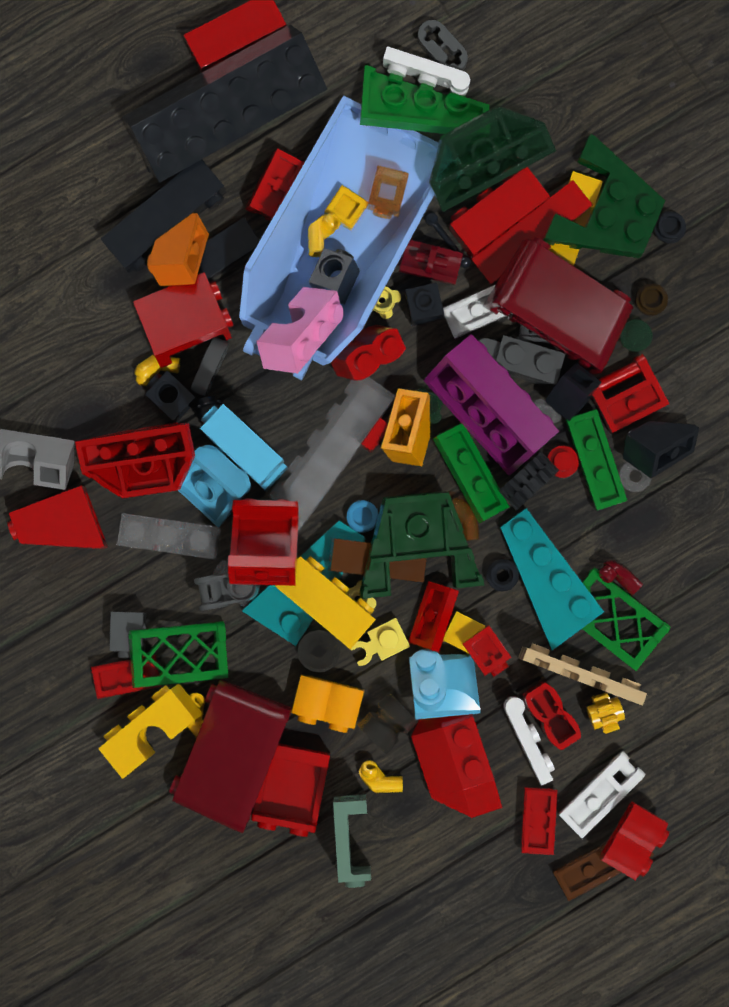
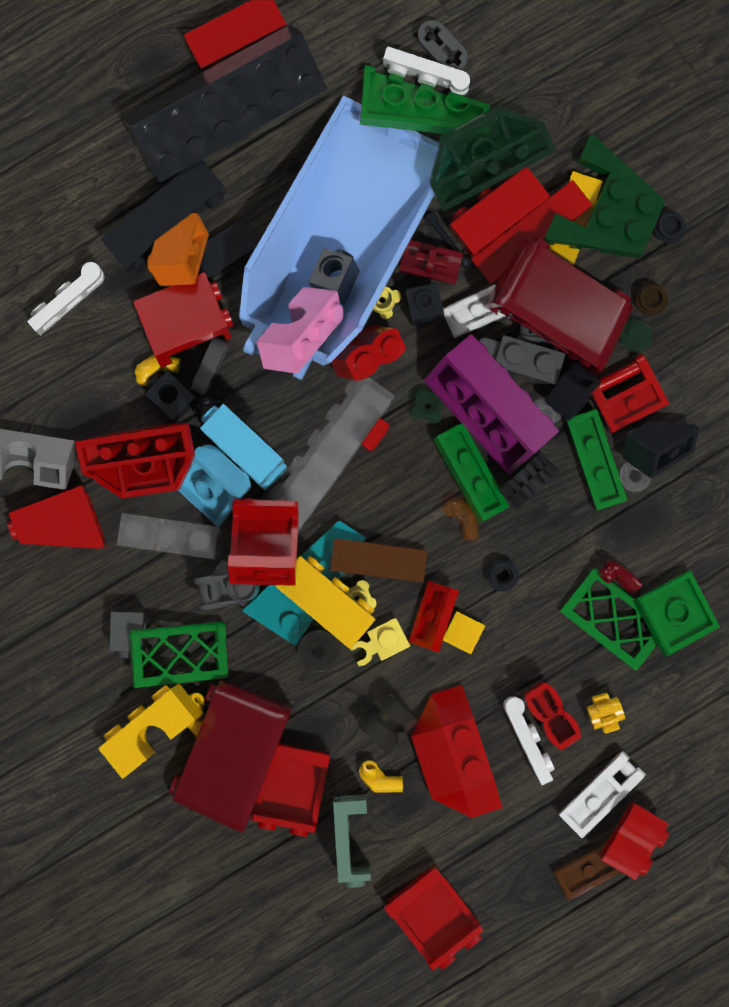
(67, 298): none -> white plate
(117, 678): red plate -> none
(274, 184): red hinge -> none
(319, 231): yellow arm -> none
(327, 702): light orange brick -> none
(347, 206): yellow tile -> none
(362, 516): dark azure tile -> none
(384, 207): clear orange window -> none
(408, 428): light orange slope -> none
(417, 529): dark green wing -> none
(434, 918): none -> red panel
(443, 684): medium azure slope -> none
(487, 652): red bracket -> none
(539, 820): red plate -> none
(552, 585): teal wing -> none
(565, 460): red plate -> none
(596, 677): tan wing -> none
(677, 613): none -> green tile

